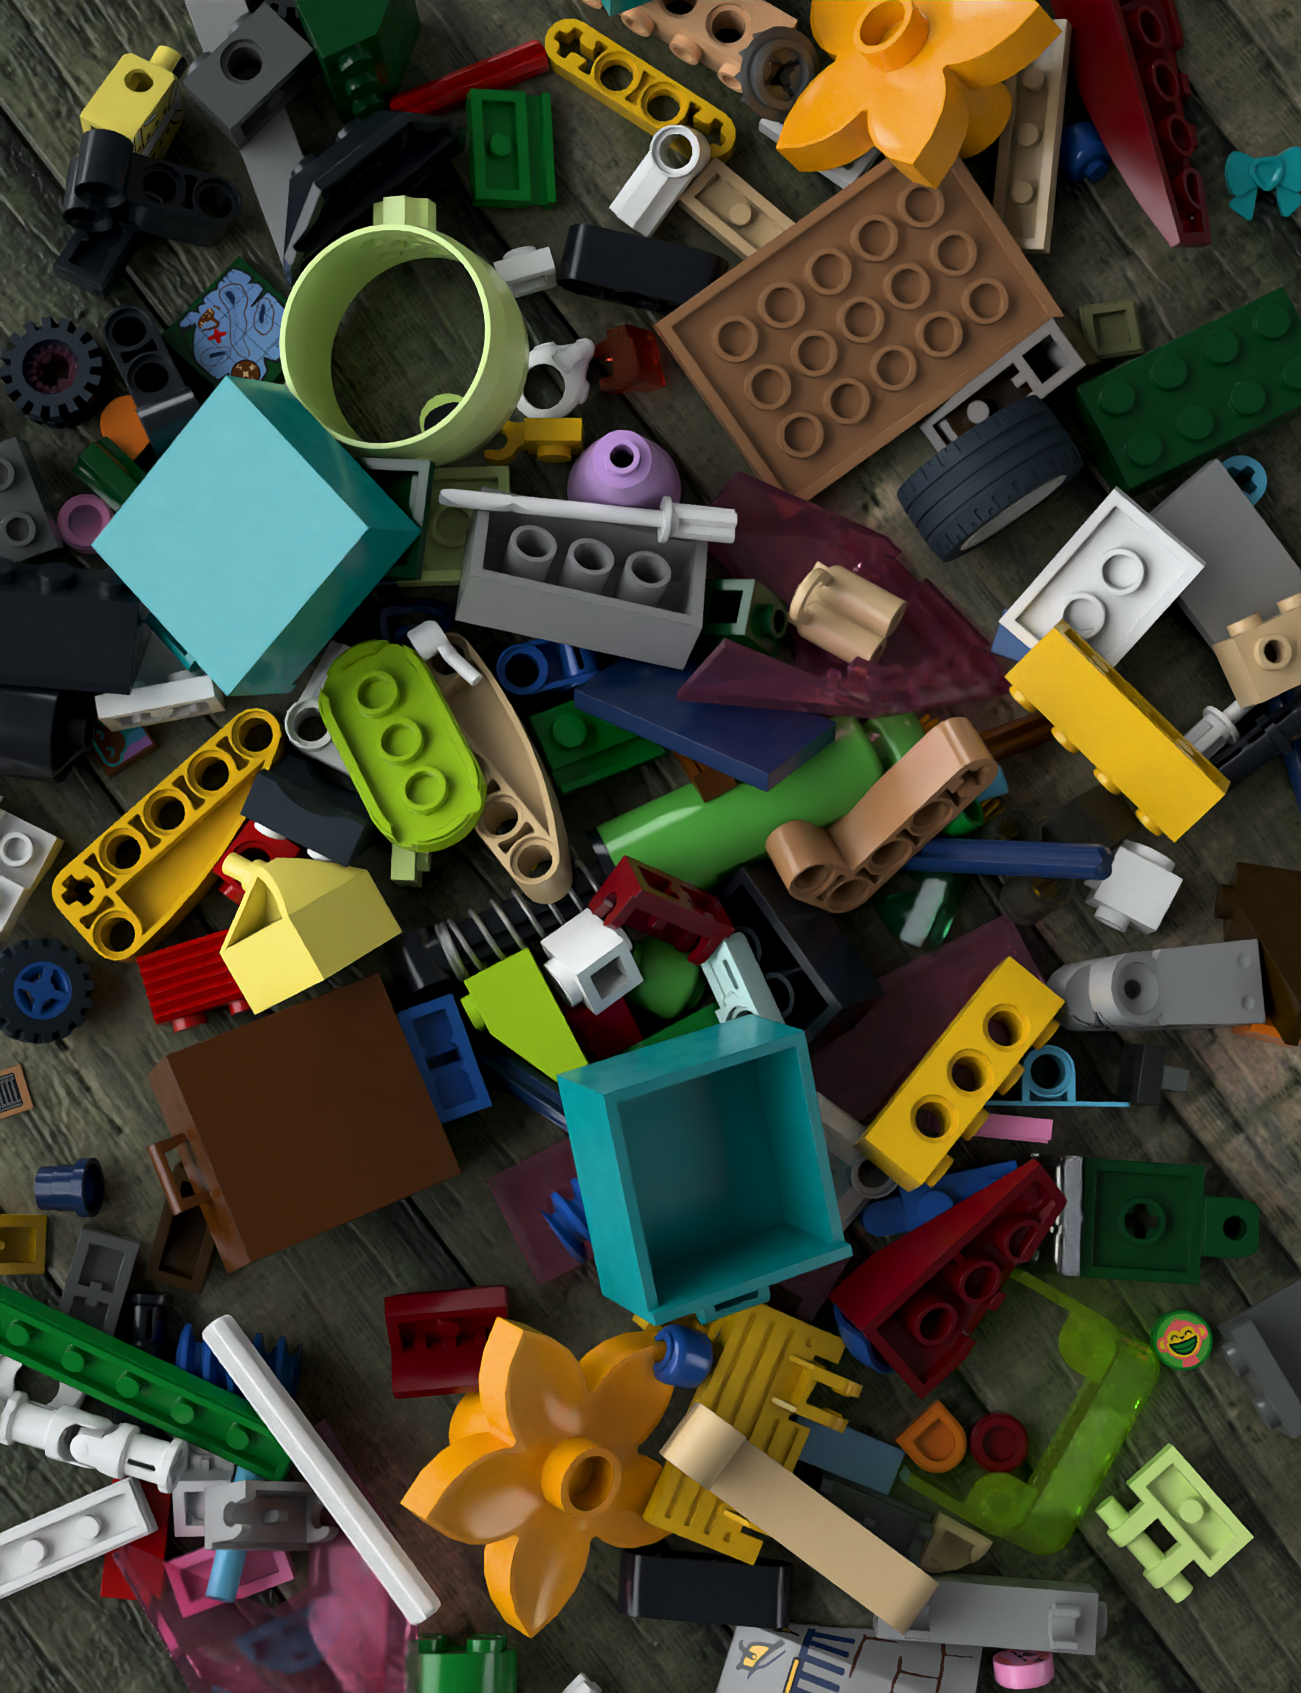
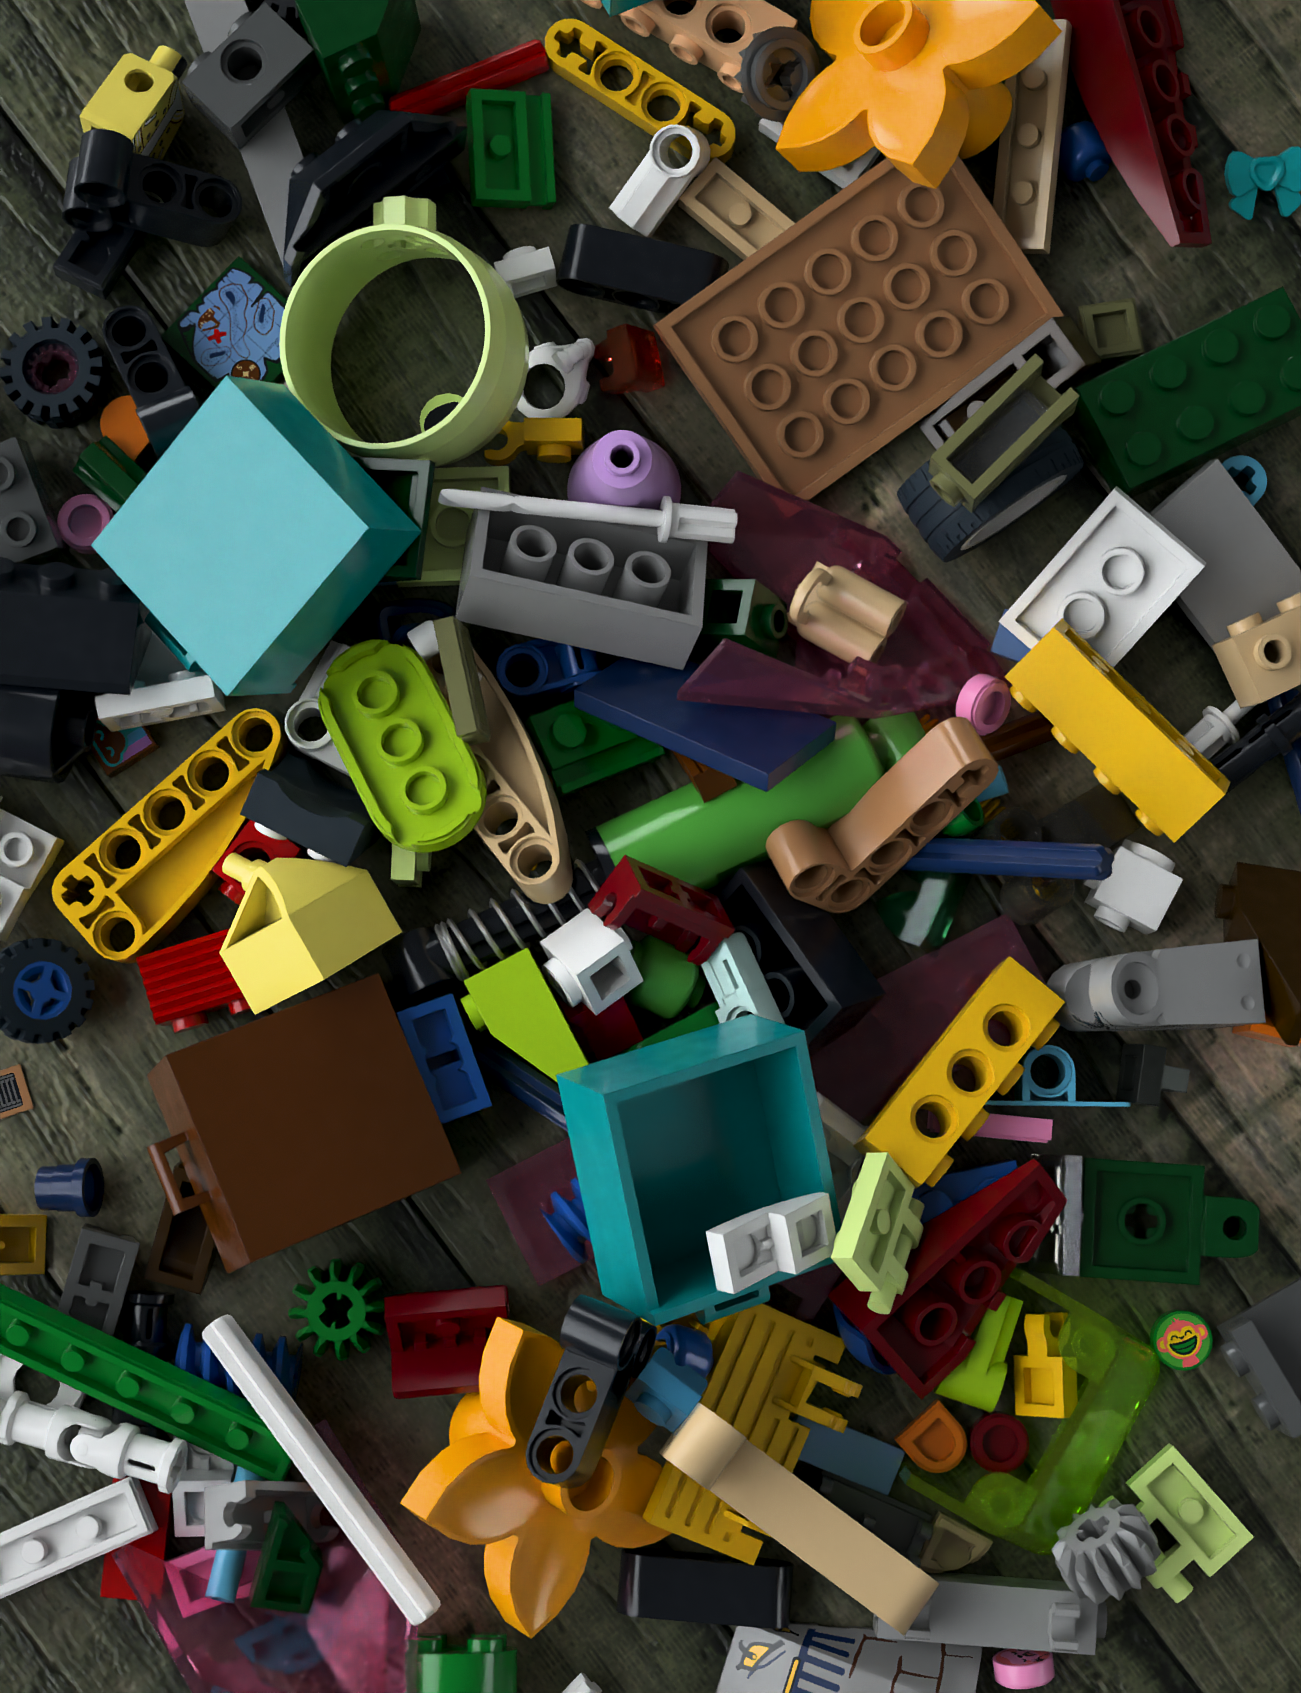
(286, 1566): none -> dark green tile
(320, 1302): none -> green gear
(462, 680): none -> olive tile
(602, 1347): none -> black piece
(666, 1391): none -> dark azure bracket
(771, 1240): none -> white slope
(879, 1231): none -> yellowish green plate
(983, 1372): none -> lime piece
(984, 703): none -> bright pink tile
(999, 436): none -> olive window
(1041, 1378): none -> yellow plate
(1106, 1551): none -> light grey gear

